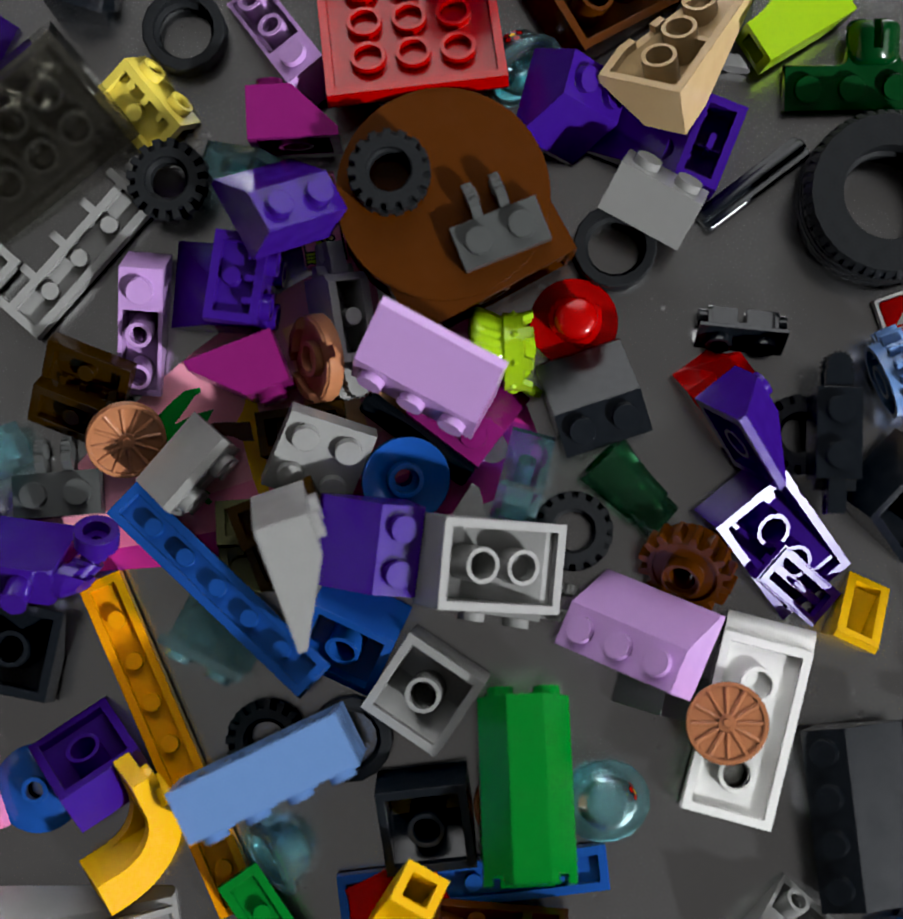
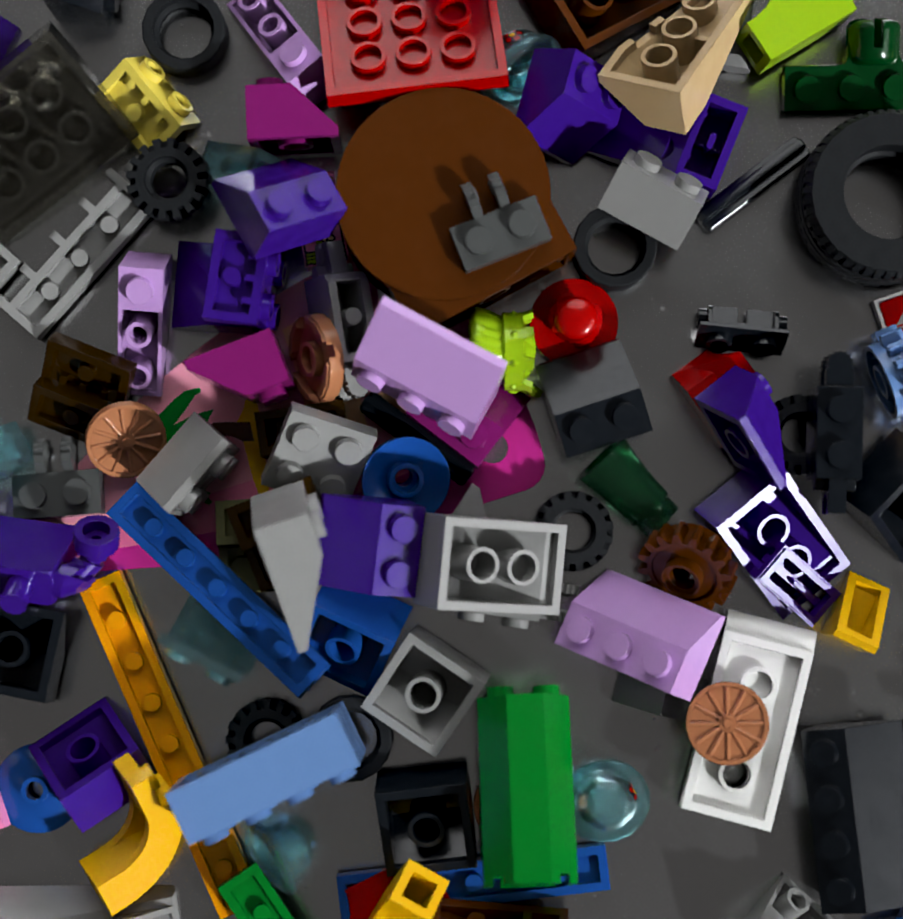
(382, 144): black tyre -> none
(523, 476): clear light blue slope -> none

